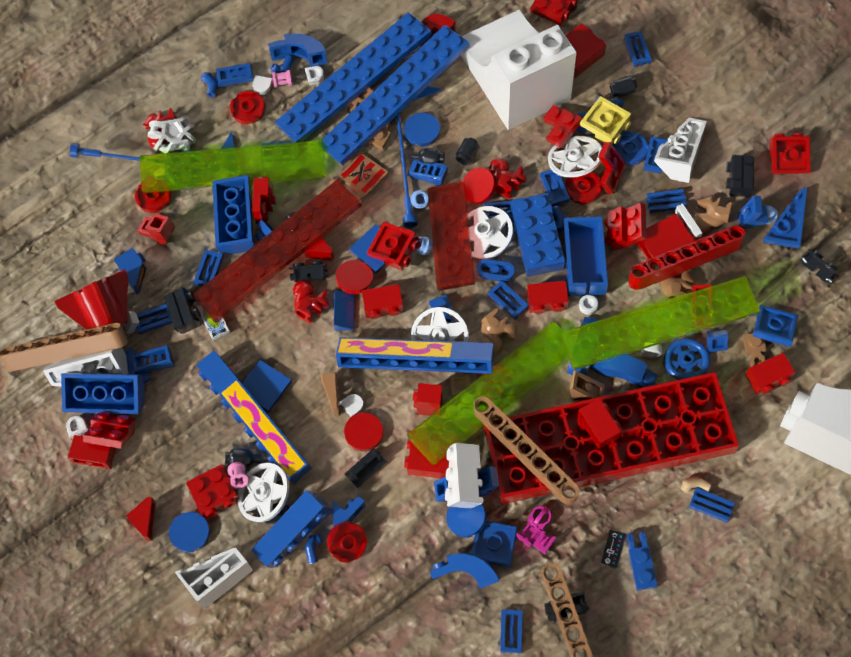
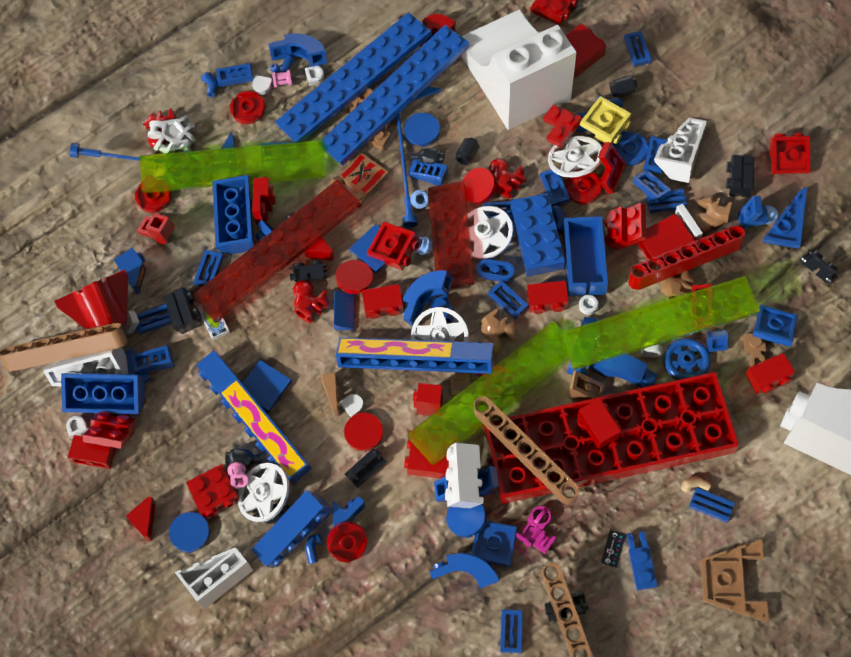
(424, 289): none -> blue arch
(649, 187): none -> blue tile
(724, 581): none -> medium nougat wing

